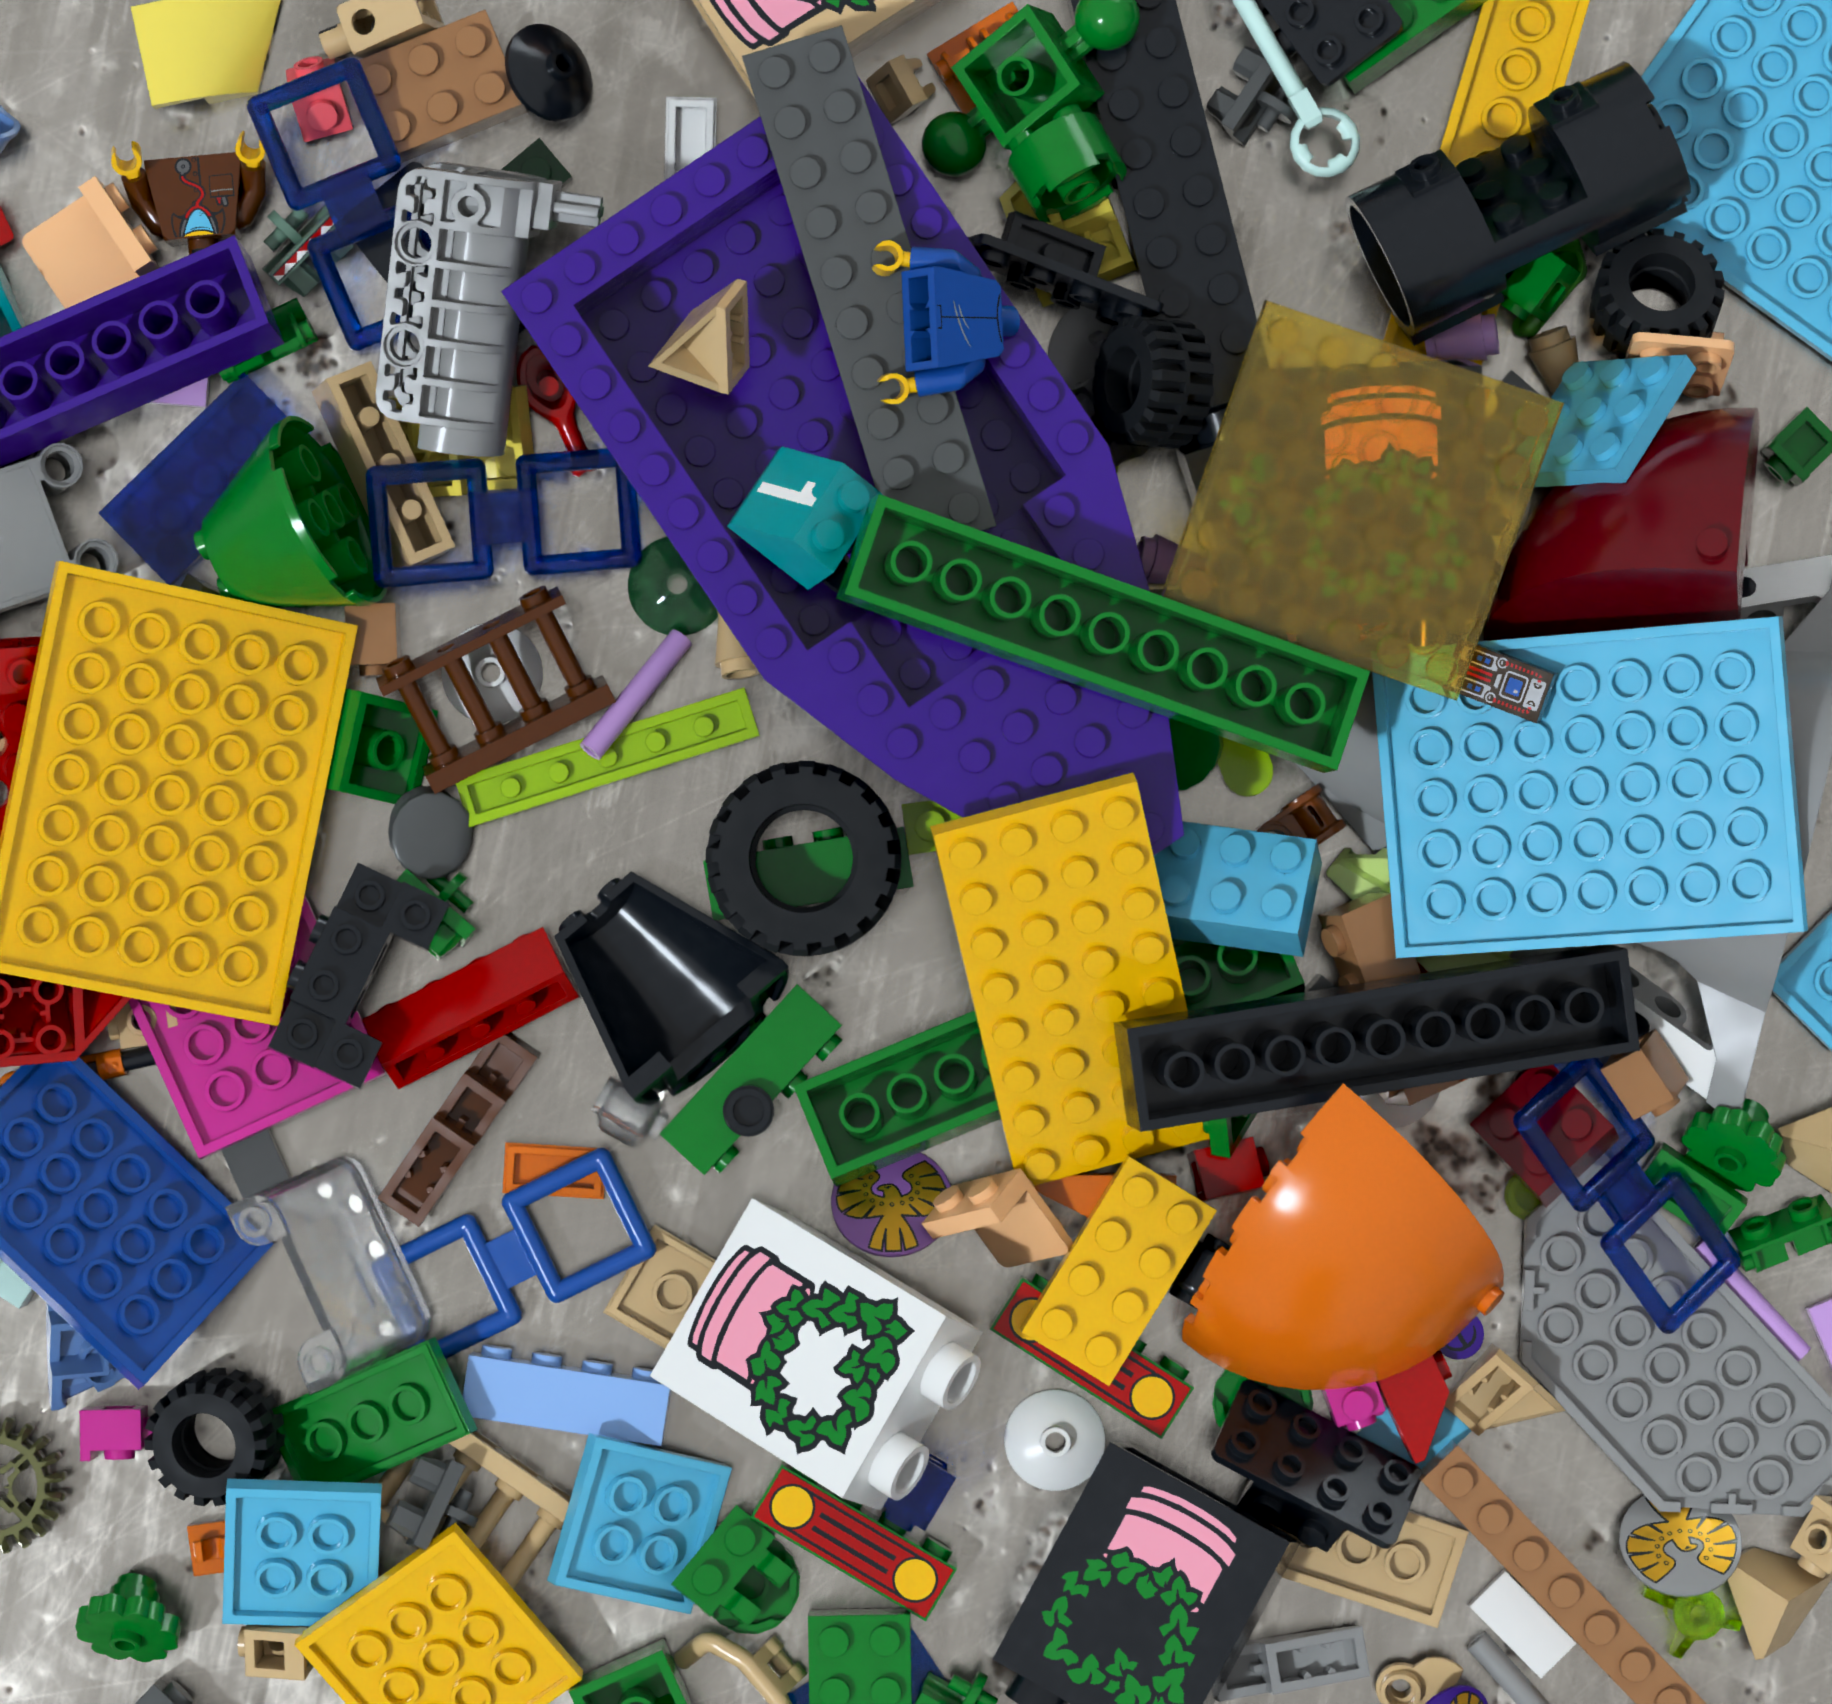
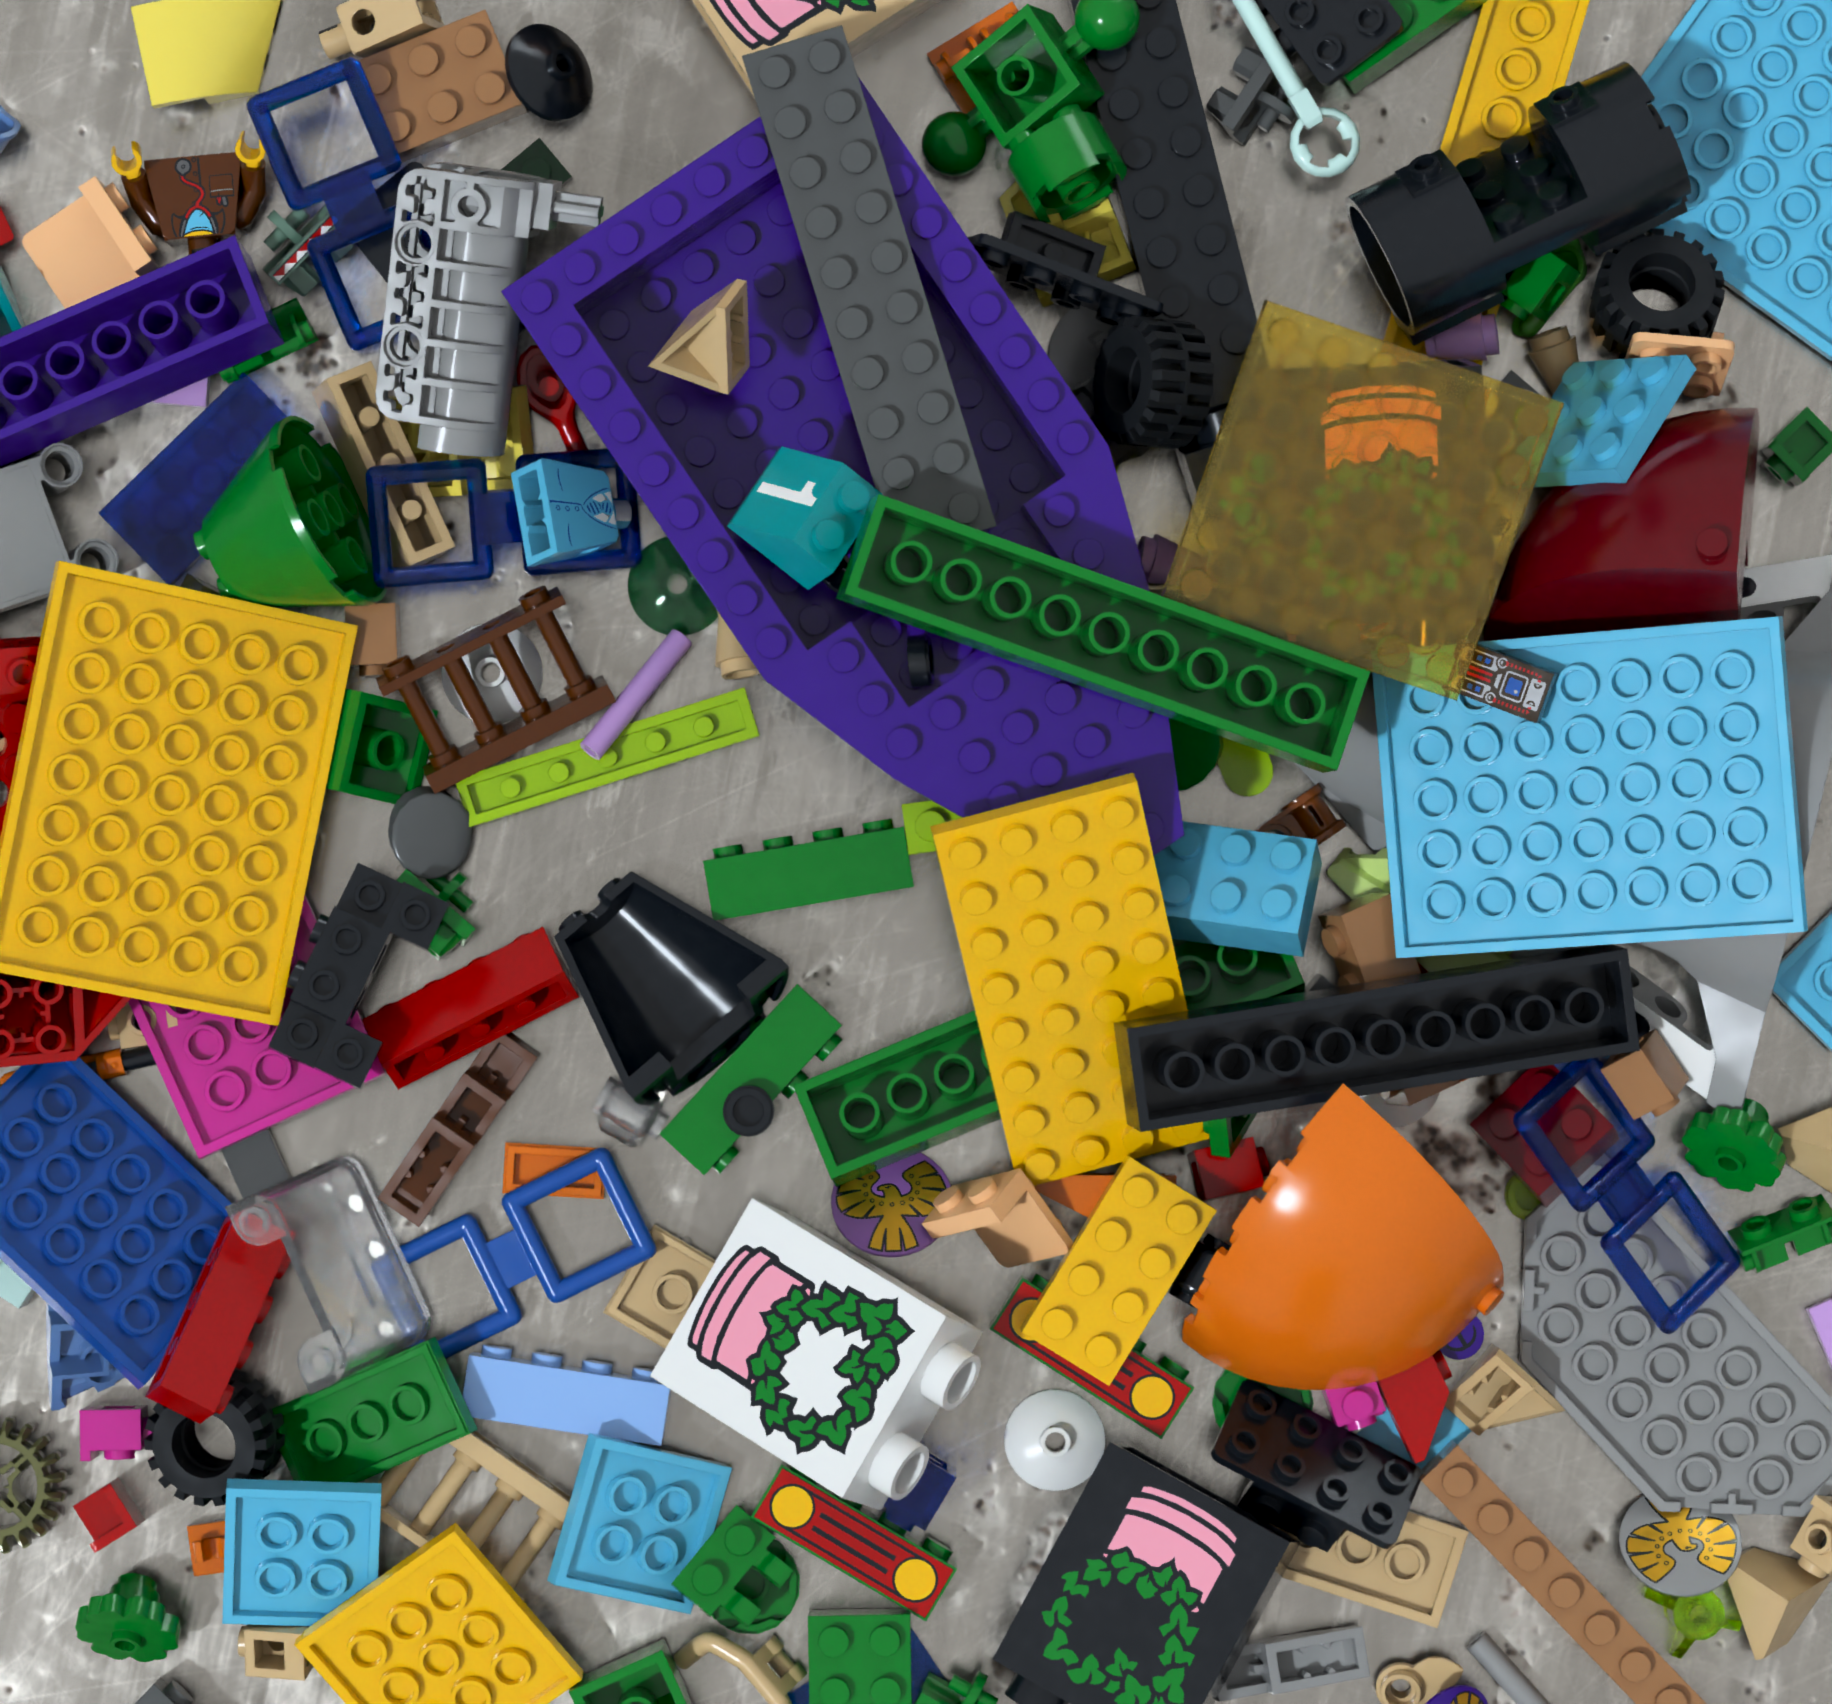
(108, 1514): none -> red panel
(217, 1325): none -> red brick
(321, 112): coral bracket -> none
(441, 1480): dark grey hips -> none
(566, 511): none -> medium azure torso
(688, 131): white tile -> none
(733, 858): black tyre -> none
(898, 88): tan tile -> none
(920, 660): none -> black tile
(948, 317): blue torso -> none
(1522, 1623): white tile -> none
(1717, 1197): green plate -> none
(1759, 1307): lavender piece -> none

